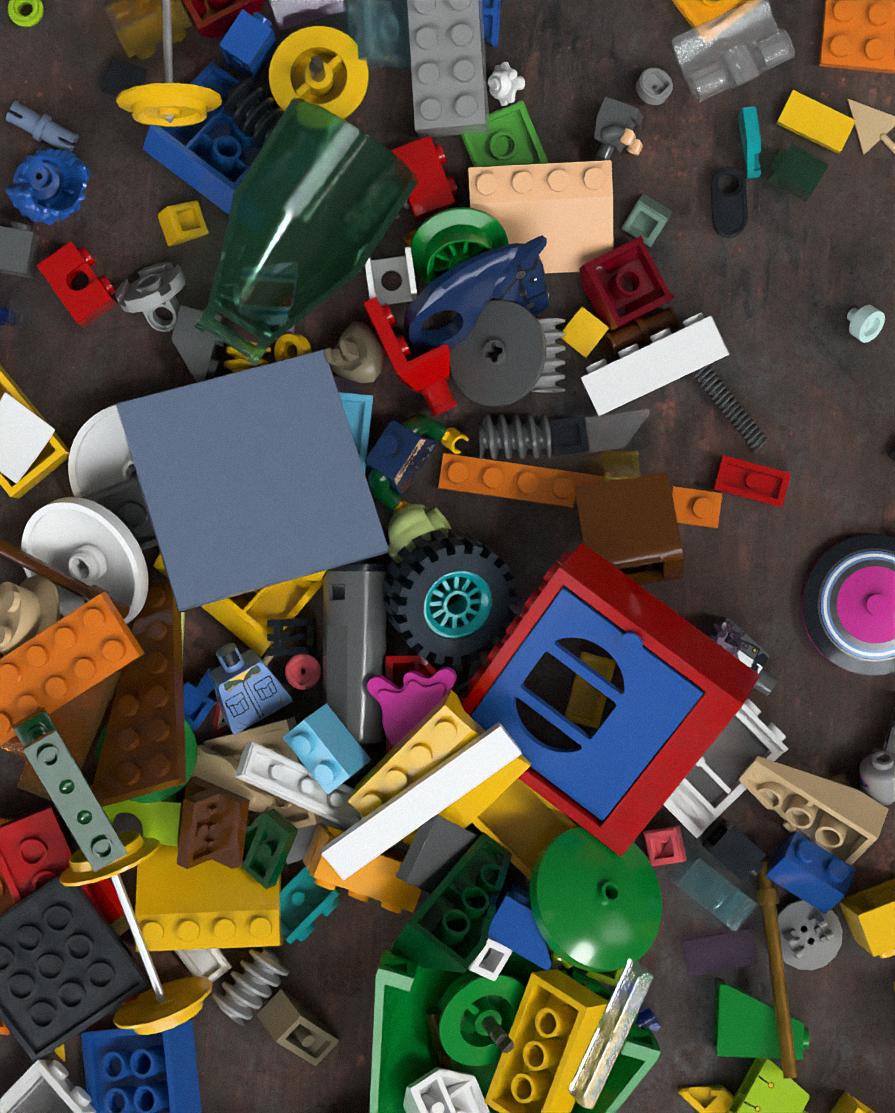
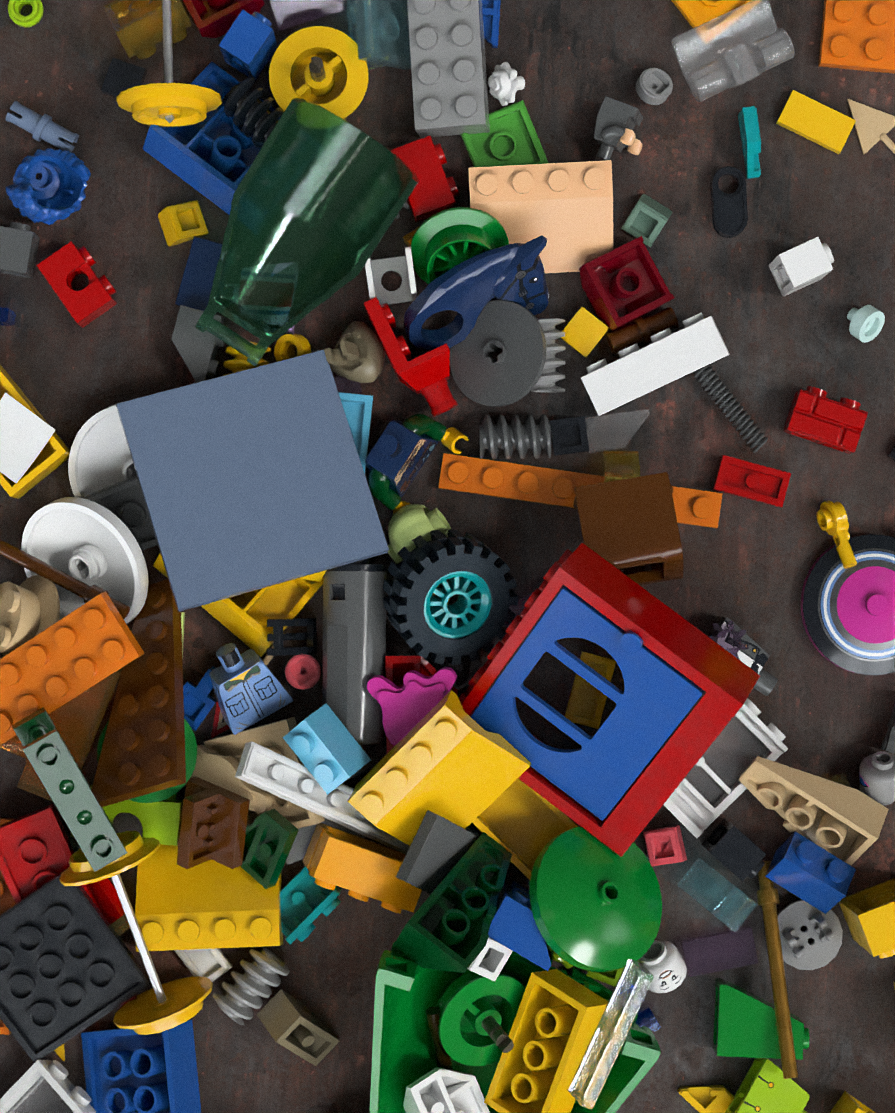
(153, 290): light grey tile -> none
(199, 274): none -> dark blue tile
(421, 801): white tile -> none
(666, 965): none -> white head
(797, 171): clear green brick -> none
(801, 266): none -> white brick
(825, 420): none -> red brick
(834, 520): none -> yellow plate

